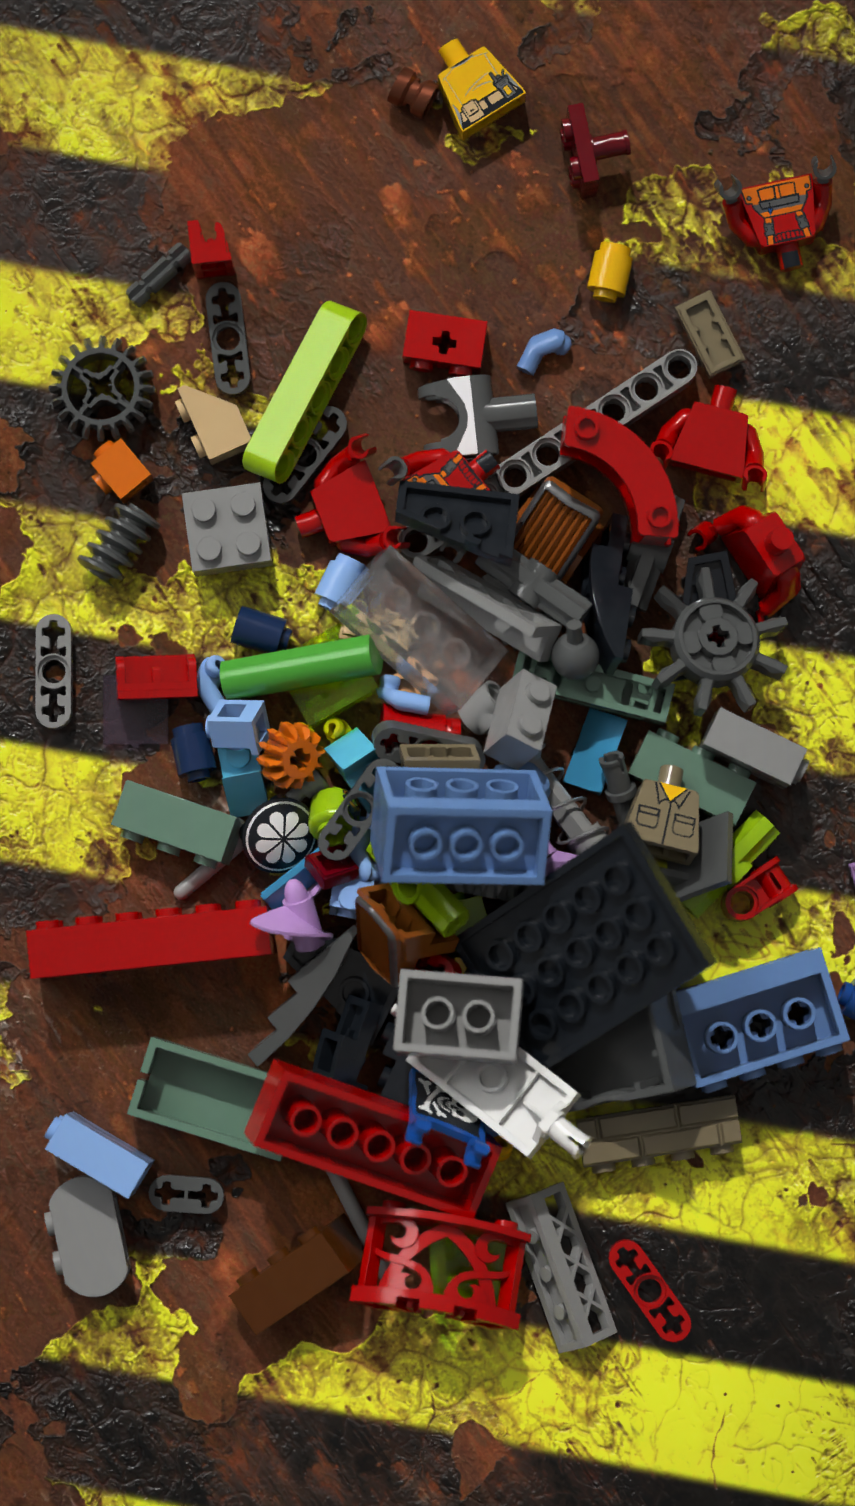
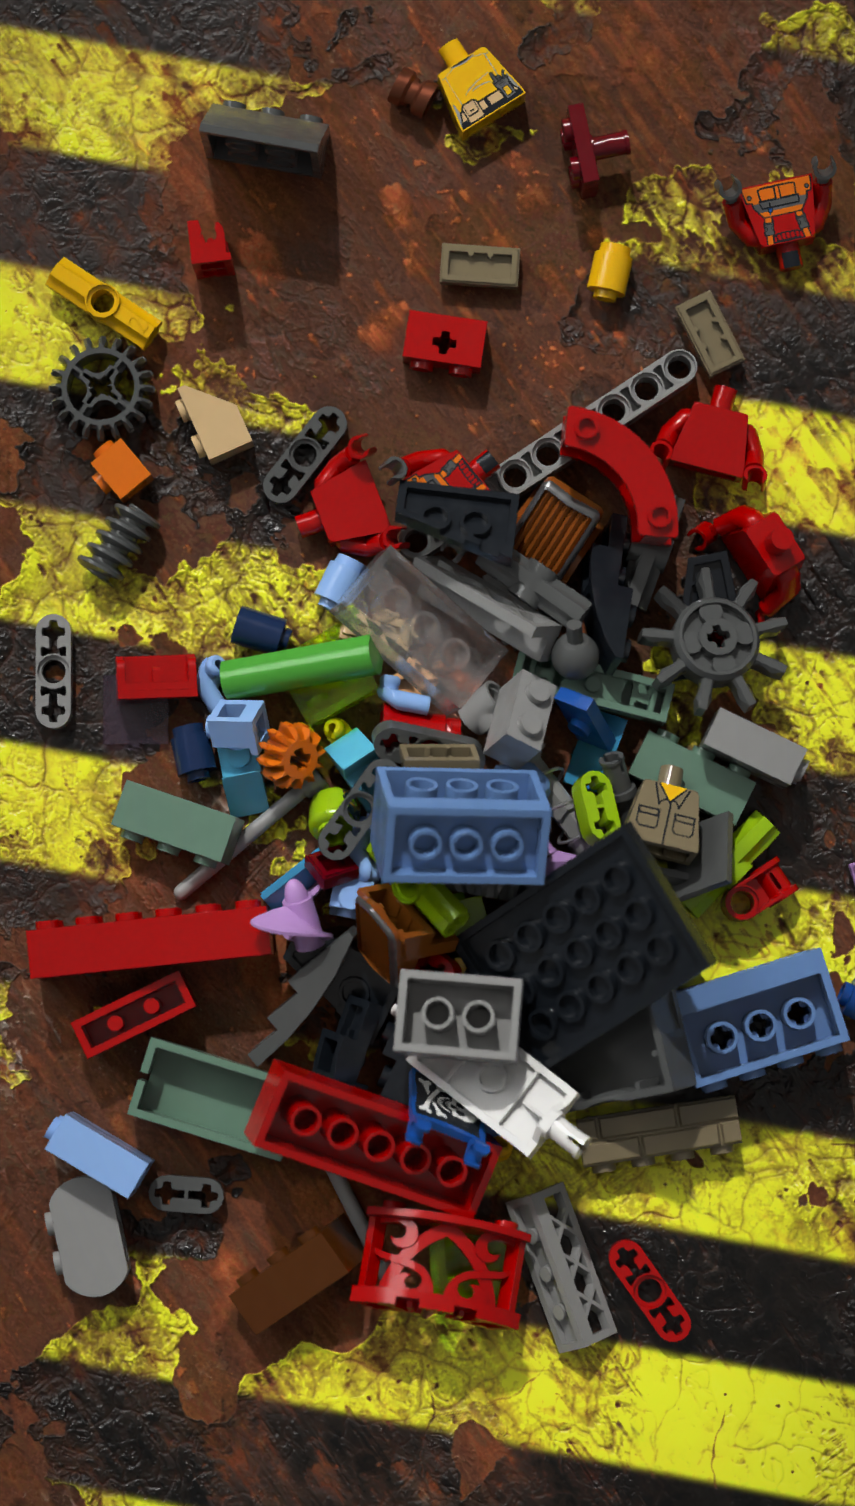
(83, 290): none -> yellow piece
(134, 1014): none -> red brick
(159, 274): dark grey axle -> none
(214, 312): dark grey beam -> none
(227, 529): light grey brick -> none
(265, 138): none -> dark grey slope
(277, 834): dish -> none
(304, 391): lime beam -> none
(479, 266): none -> dark tan plate
(479, 413): dark grey connector -> none
(540, 345): medium blue arm -> none
(585, 718): none -> blue plate
(595, 809): none -> lime beam

